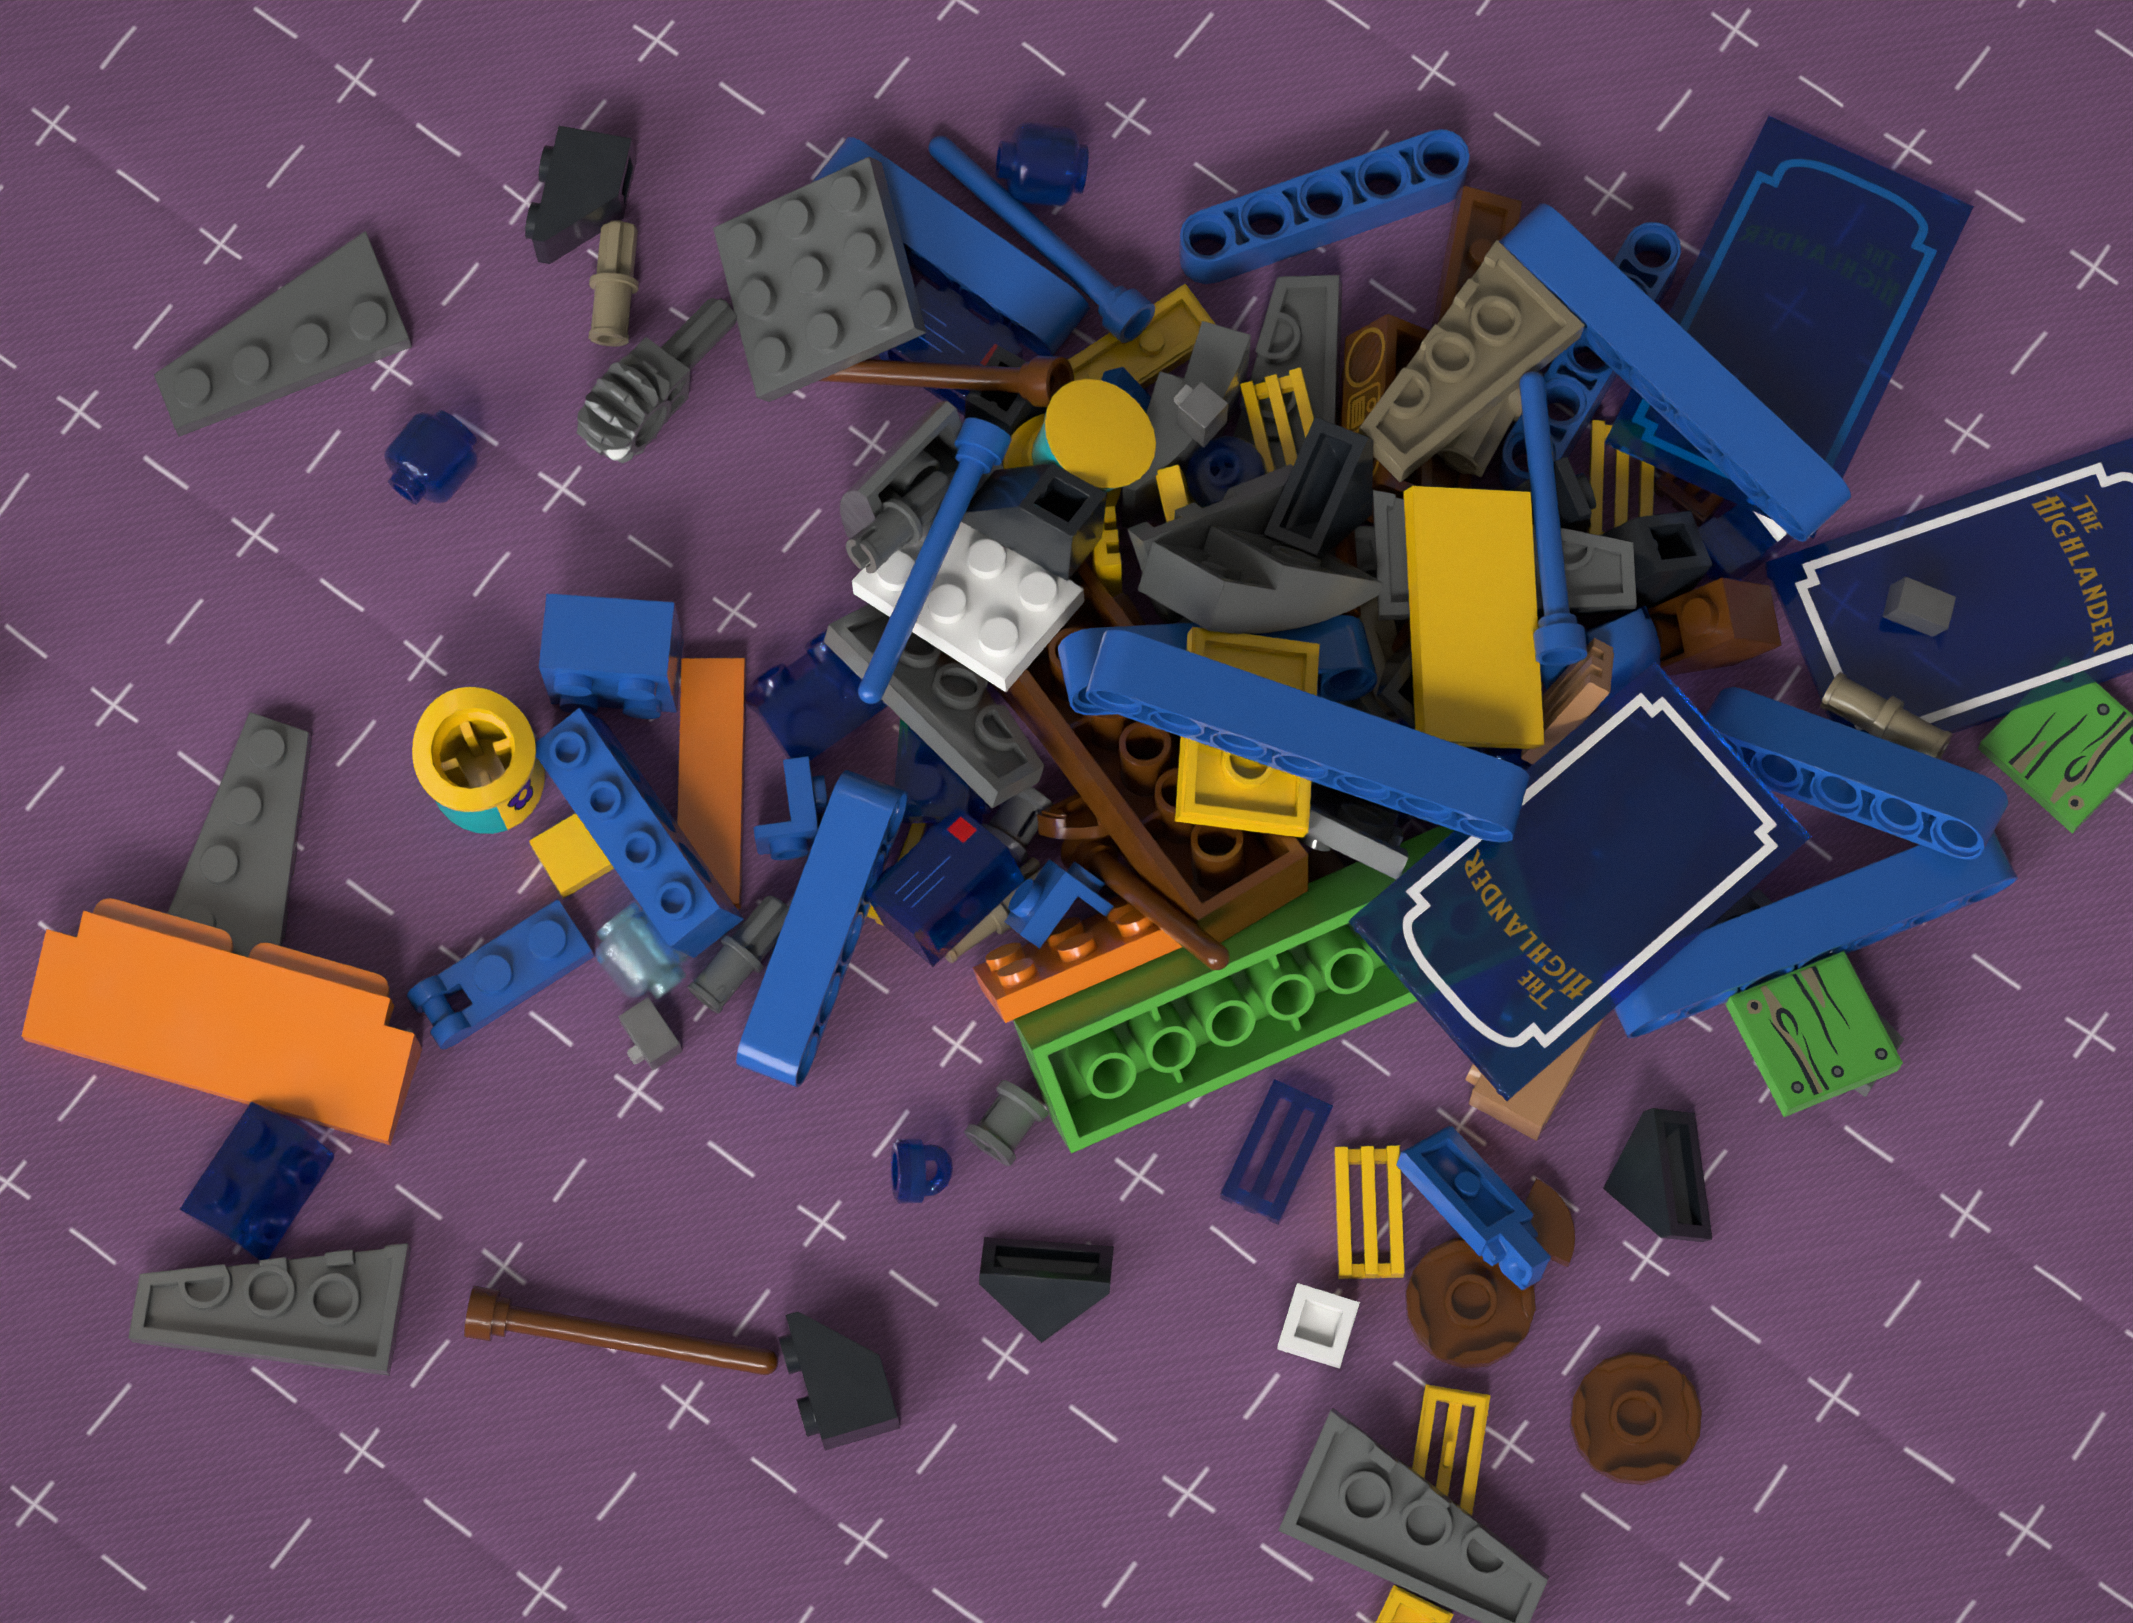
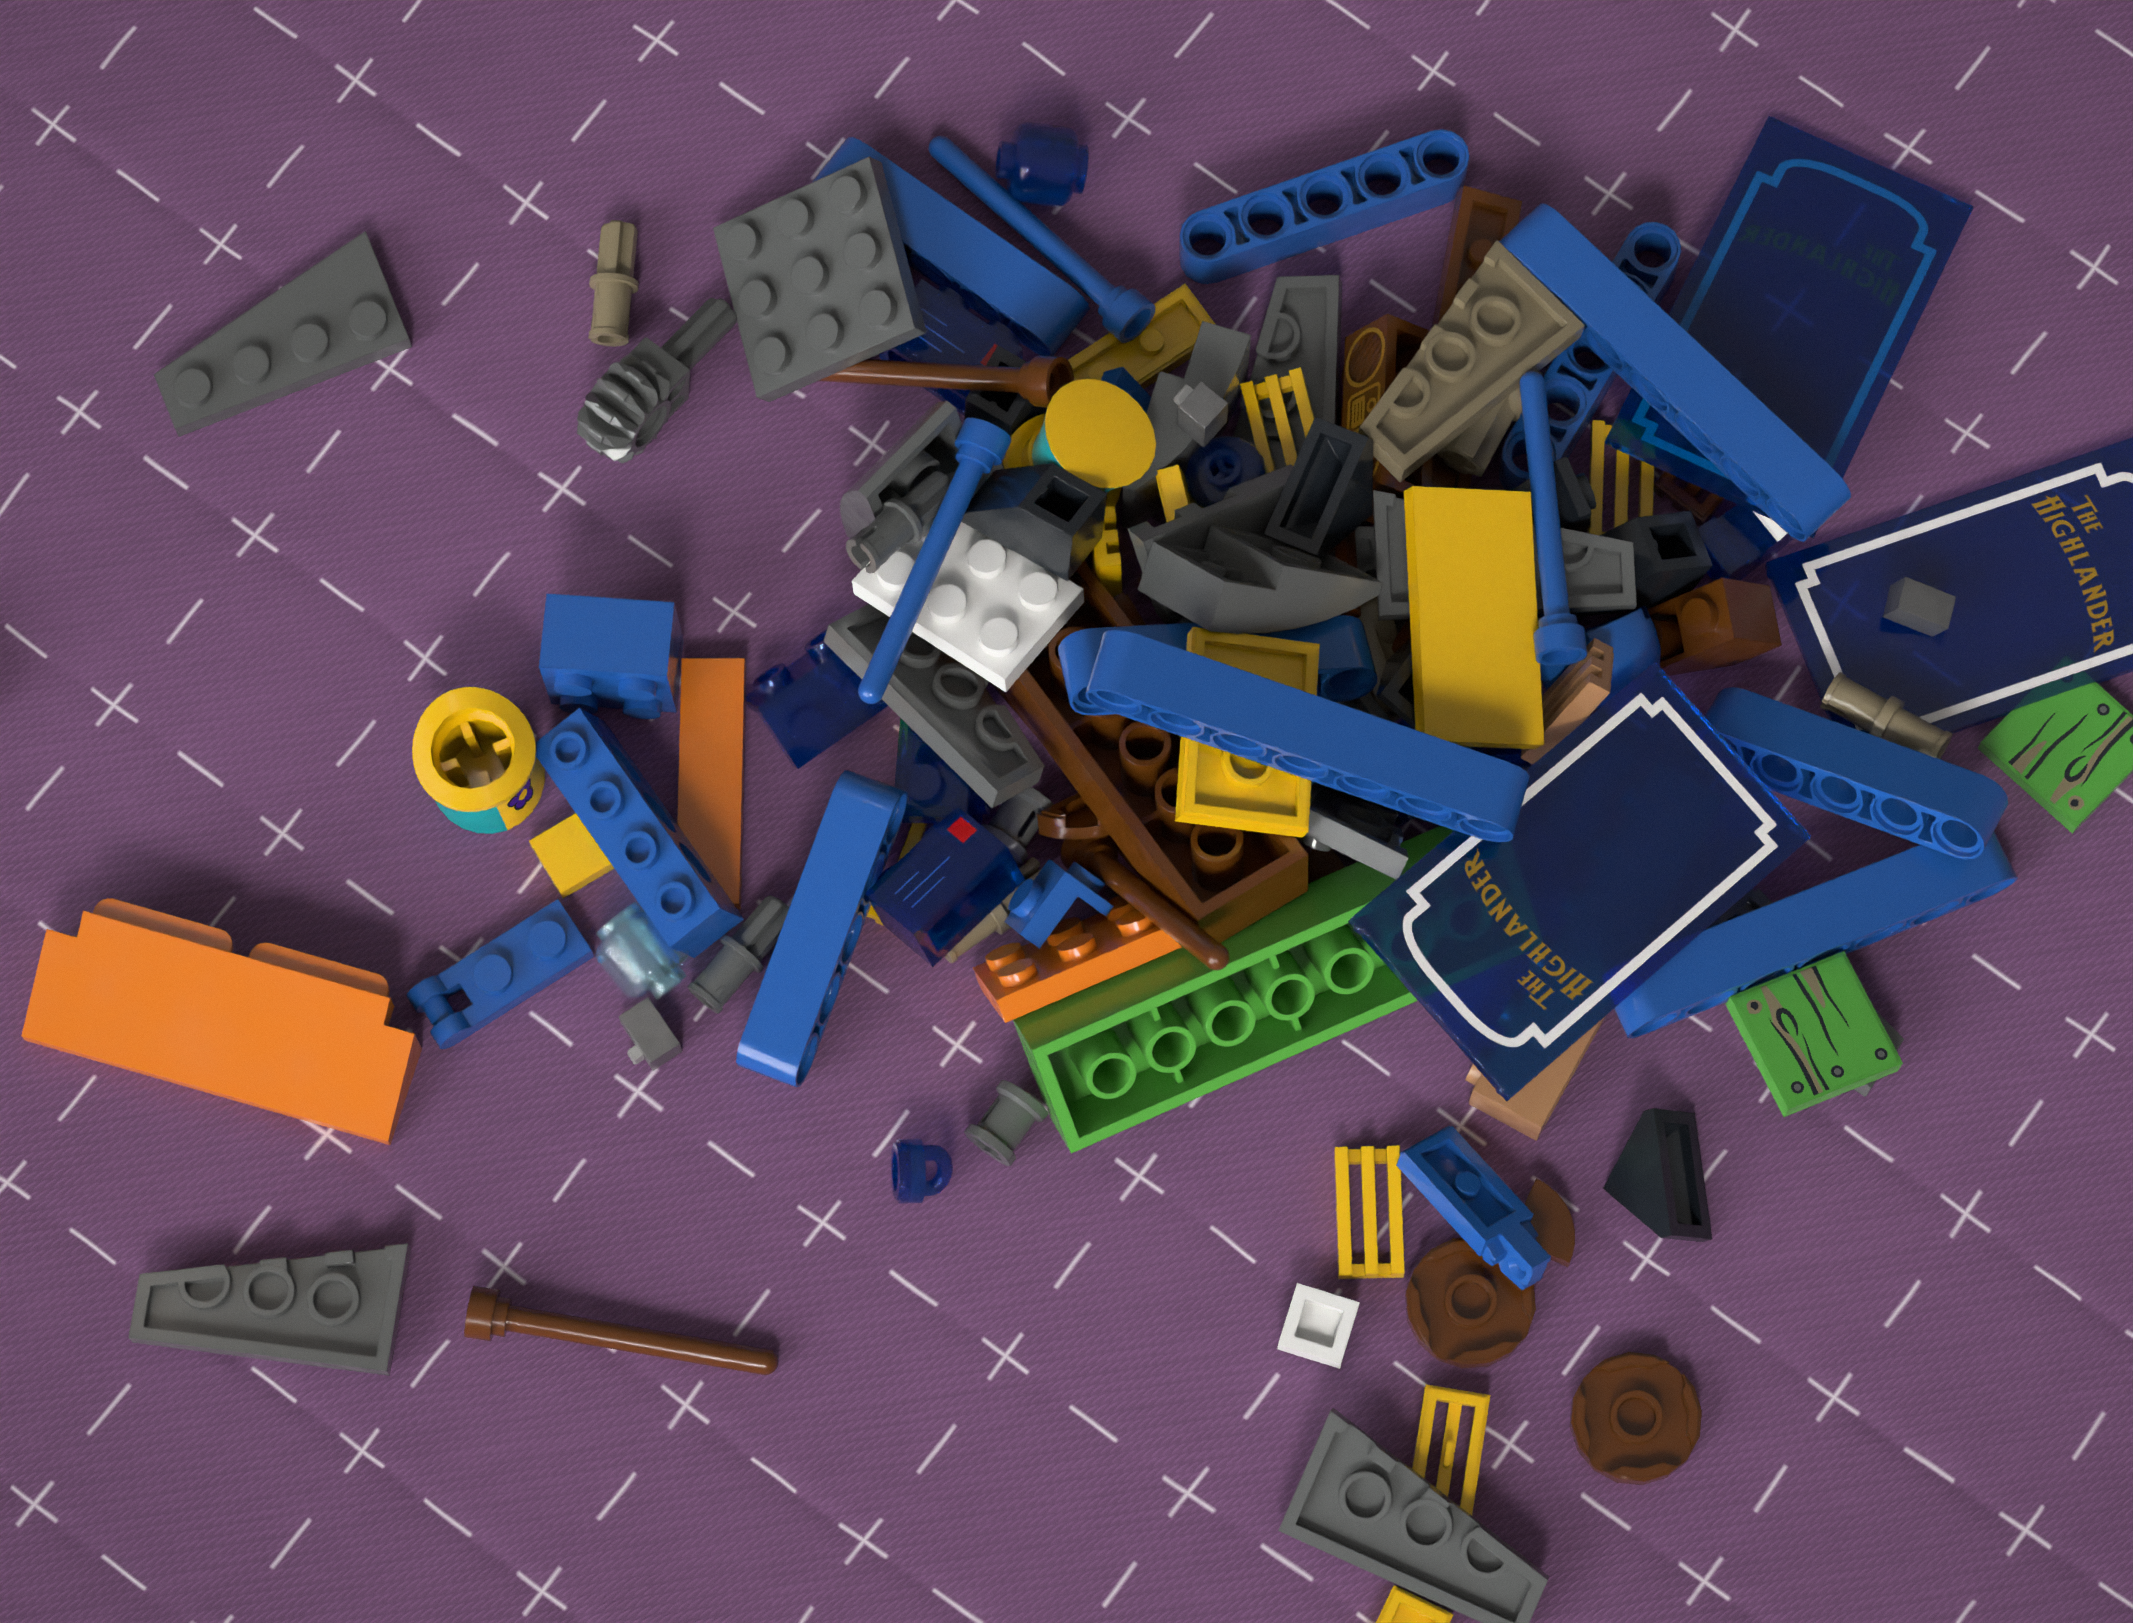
(248, 841): dark grey wing -> none
(258, 1181): clear blue bracket -> none
(431, 457): clear blue head -> none
(584, 188): black slope -> none
(806, 799): blue bracket -> none
(843, 1382): black slope -> none
(1045, 1281): black slope -> none
(1253, 1201): clear blue tile -> none

